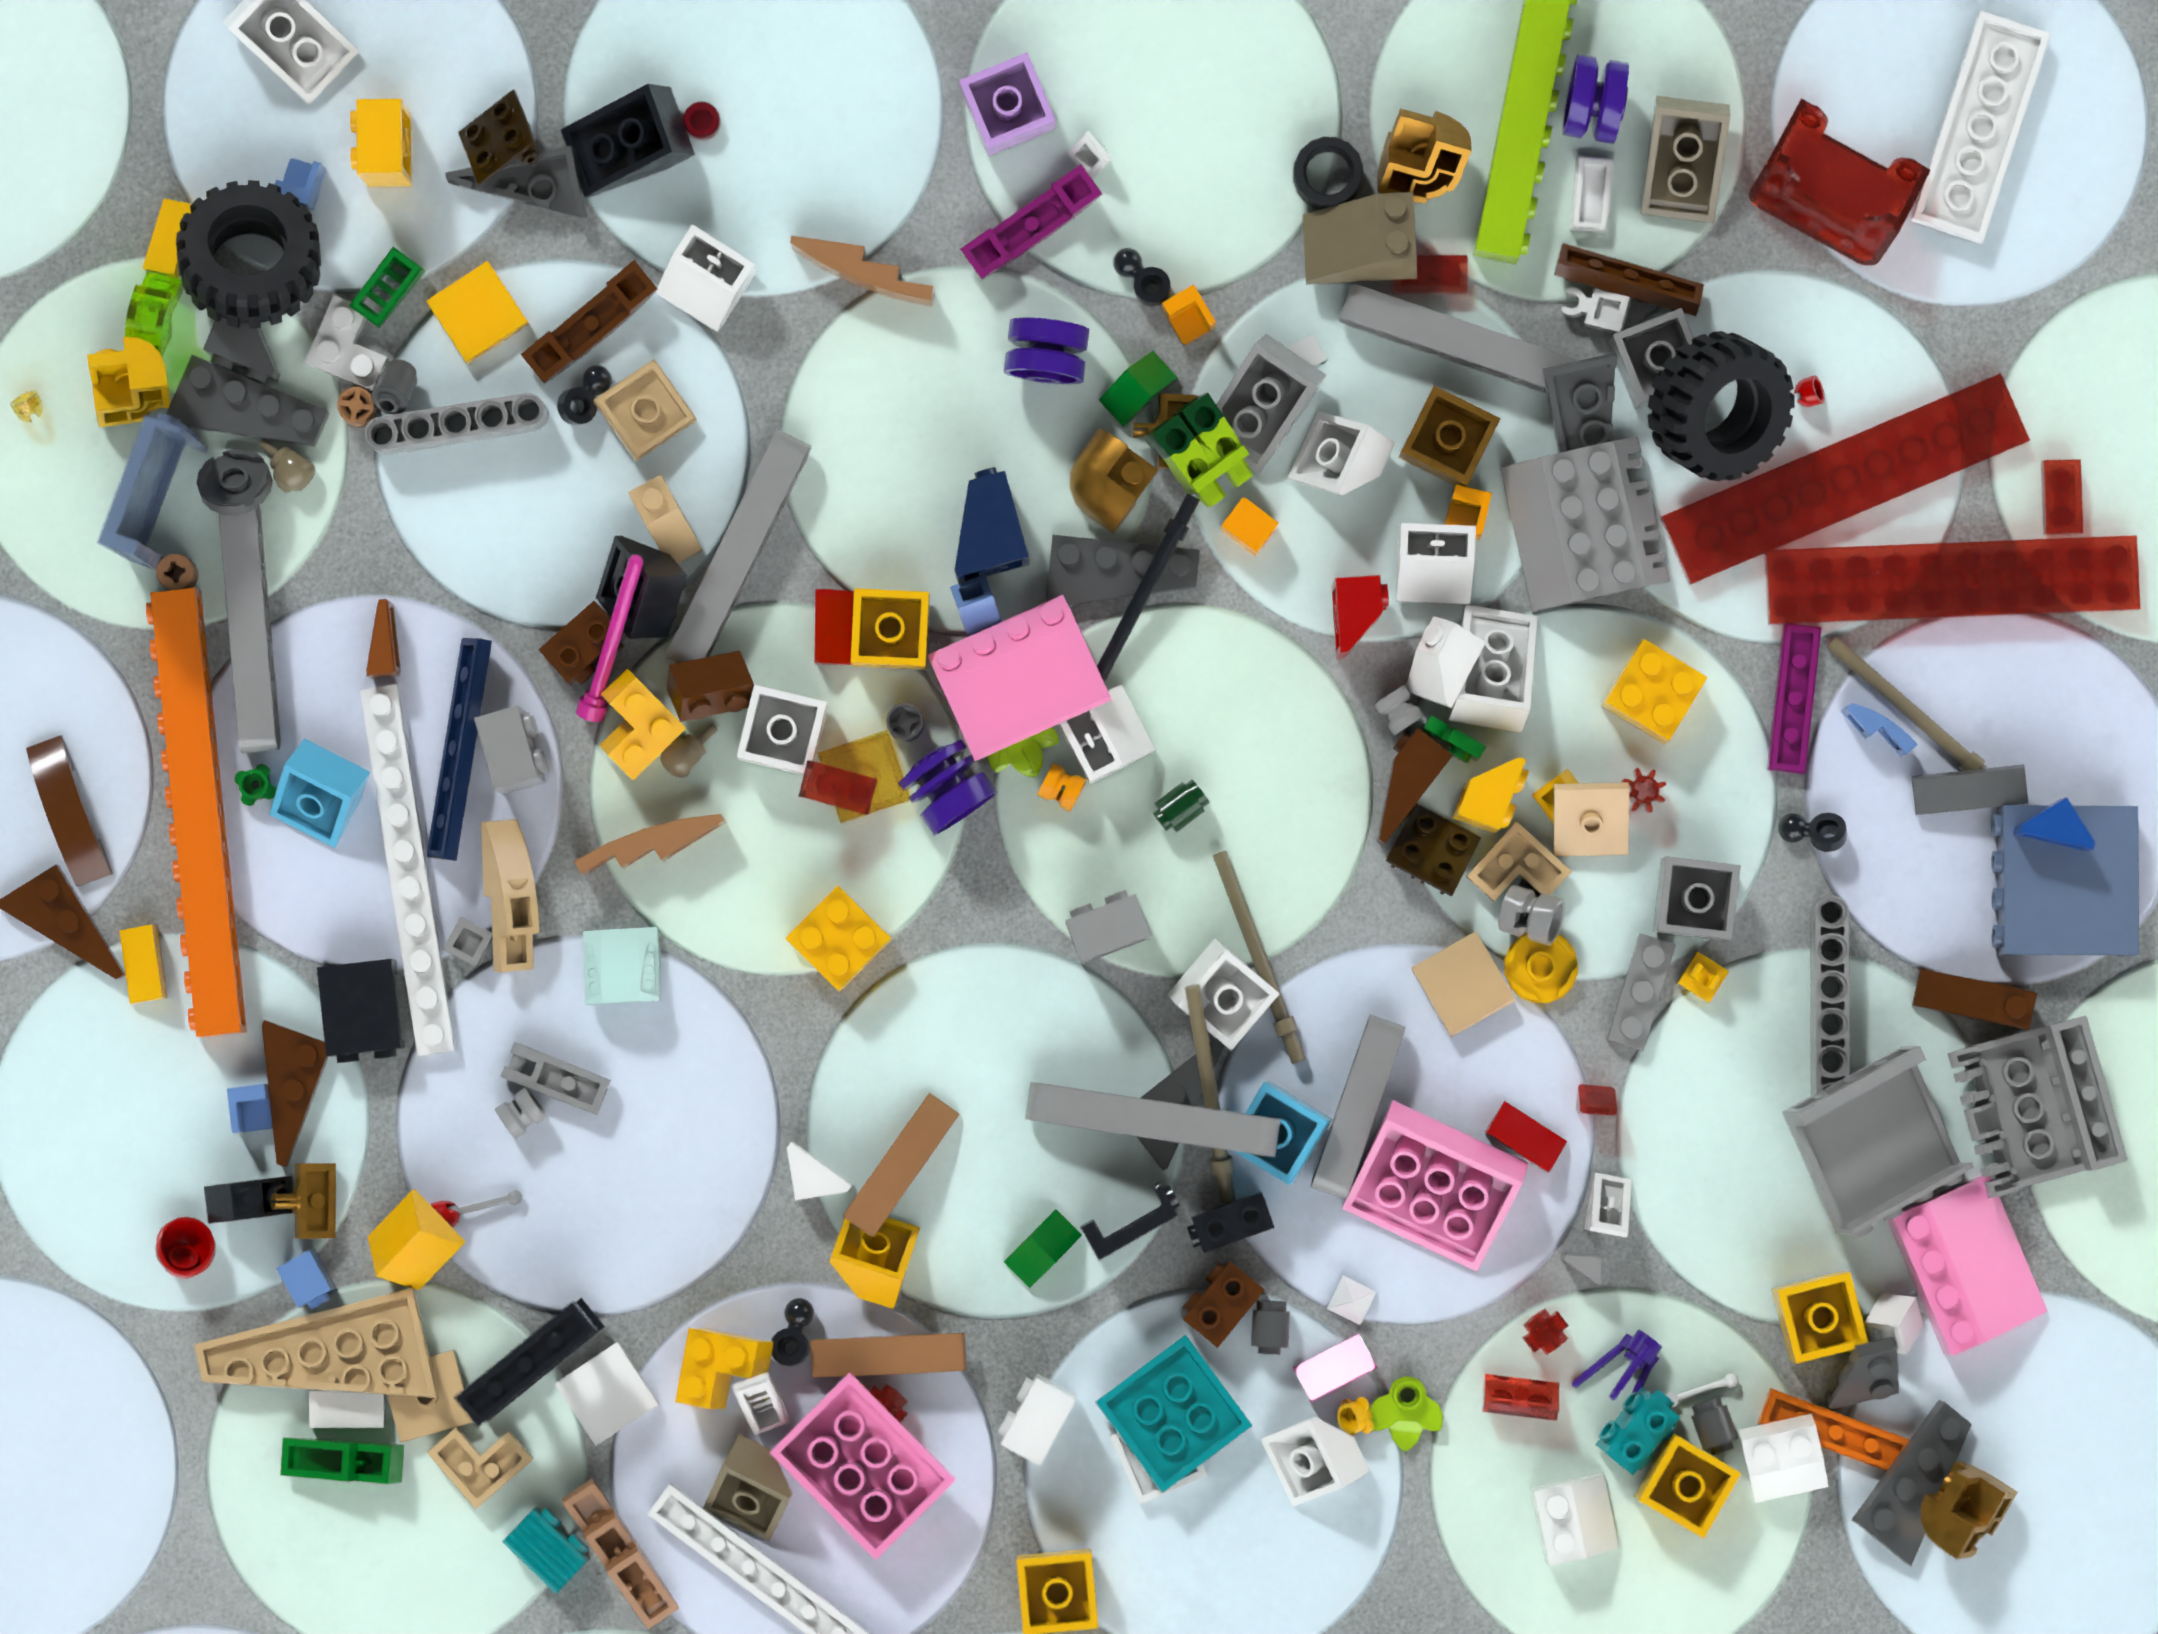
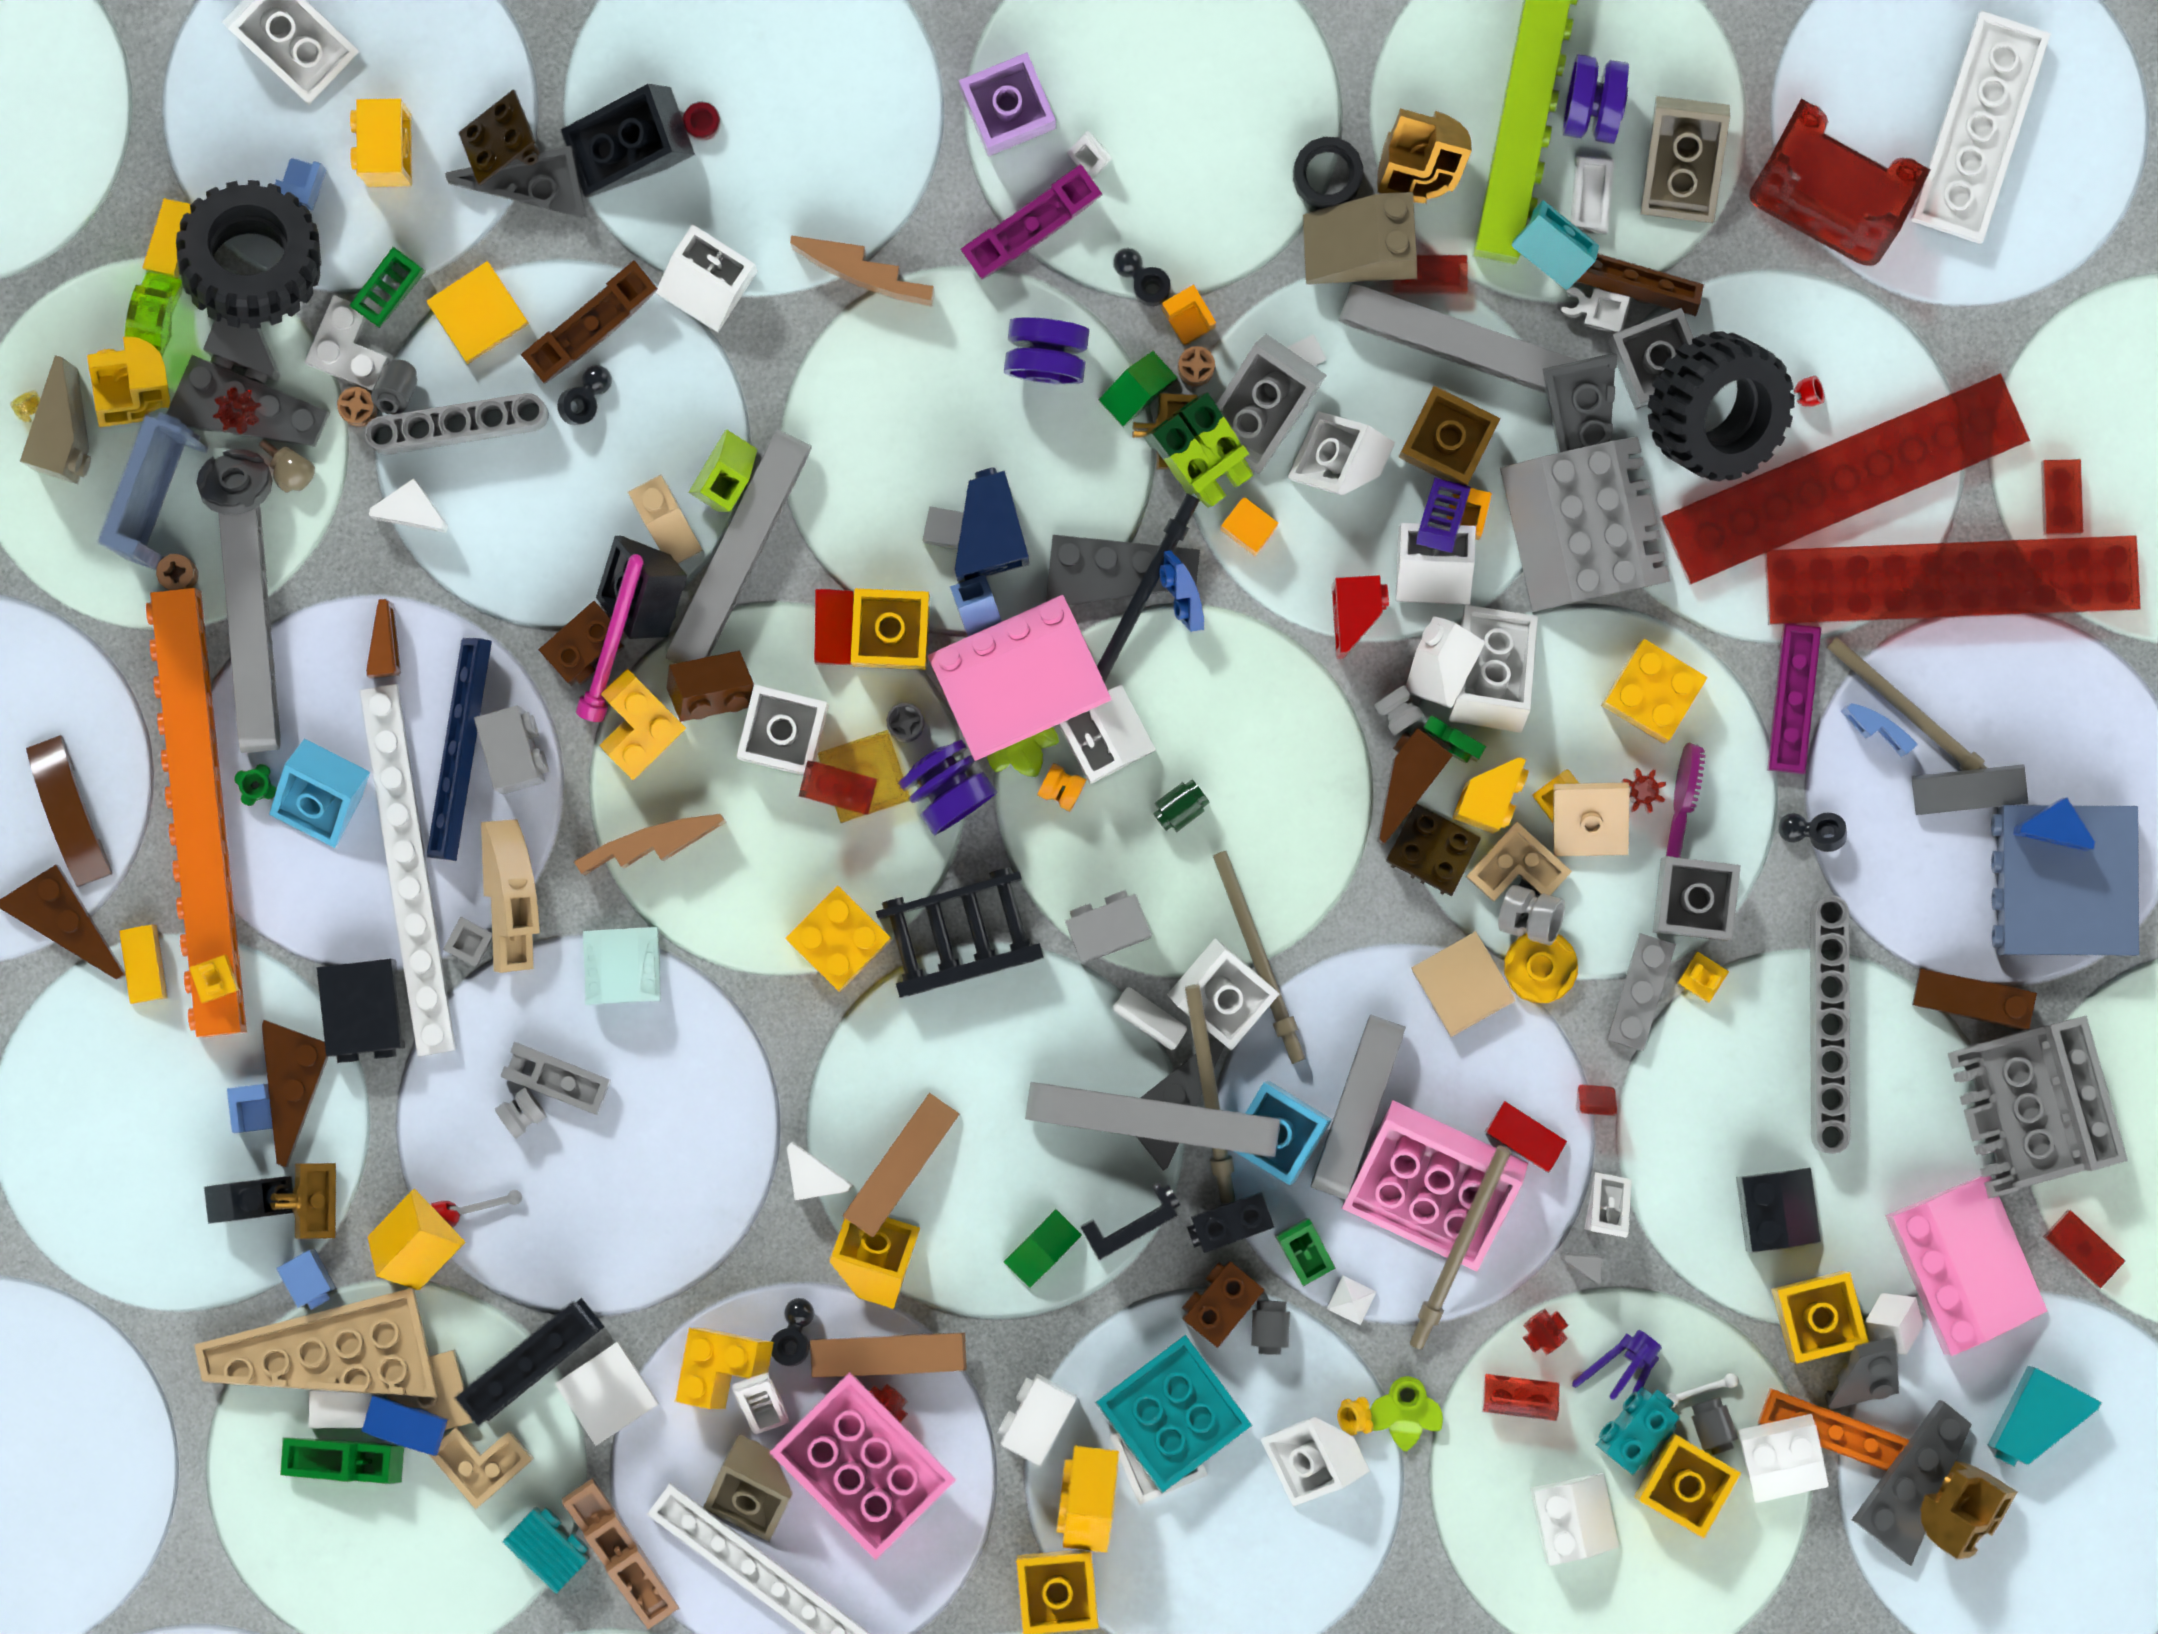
(58, 432): none -> dark tan slope
(185, 1247): red piece -> none
(214, 979): none -> yellow tile
(238, 401): none -> clear red gear
(404, 1425): none -> blue slope
(409, 507): none -> white slope
(644, 410): tan plate -> none
(685, 752): dark tan piece -> none
(725, 473): none -> lime slope
(943, 527): none -> light grey slope
(985, 958): none -> black fence
(1088, 1498): none -> yellow brick
(1109, 480): pearl gold brick -> none
(1150, 1018): none -> white slope
(1181, 585): none -> blue slope
(1196, 359): none -> medium nougat wheel
(1305, 1251): none -> green slope
(1334, 1367): slope -> none
(1432, 1310): none -> dark tan bar
(1437, 537): none -> dark purple slope
(1556, 246): none -> teal panel
(1684, 795): none -> magenta piece
(1778, 1210): none -> black slope
(1875, 1142): light grey panel -> none
(2039, 1416): none -> teal slope
(2084, 1249): none -> clear red plate

